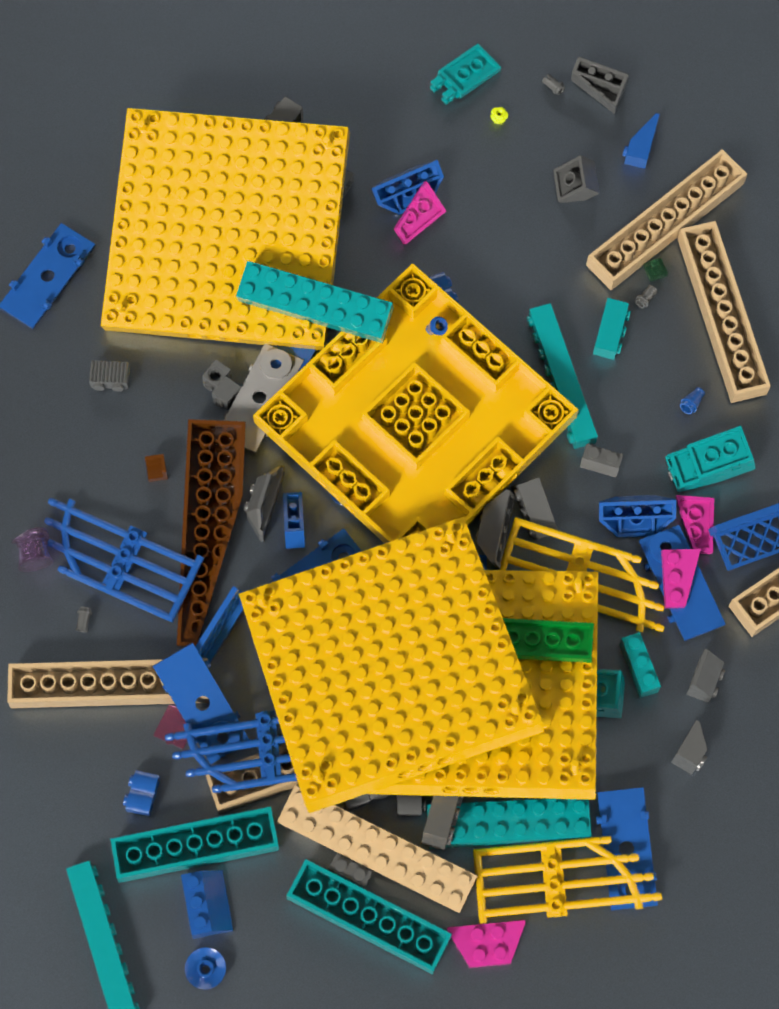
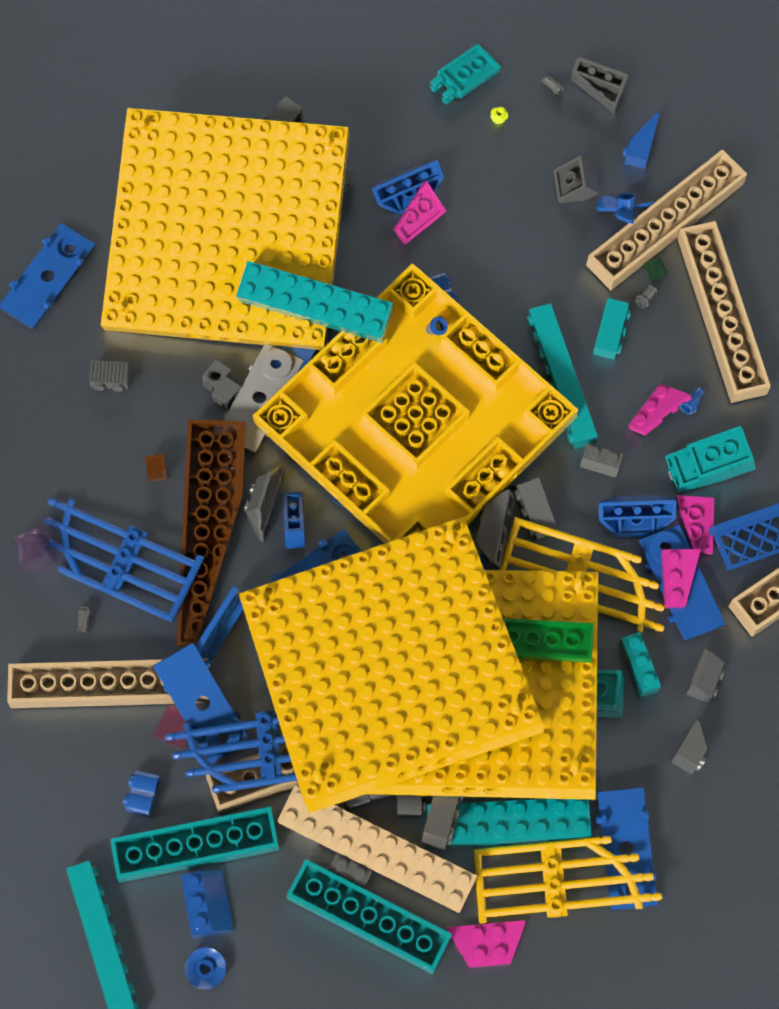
(623, 205): none -> blue piece
(657, 407): none -> dark pink wing

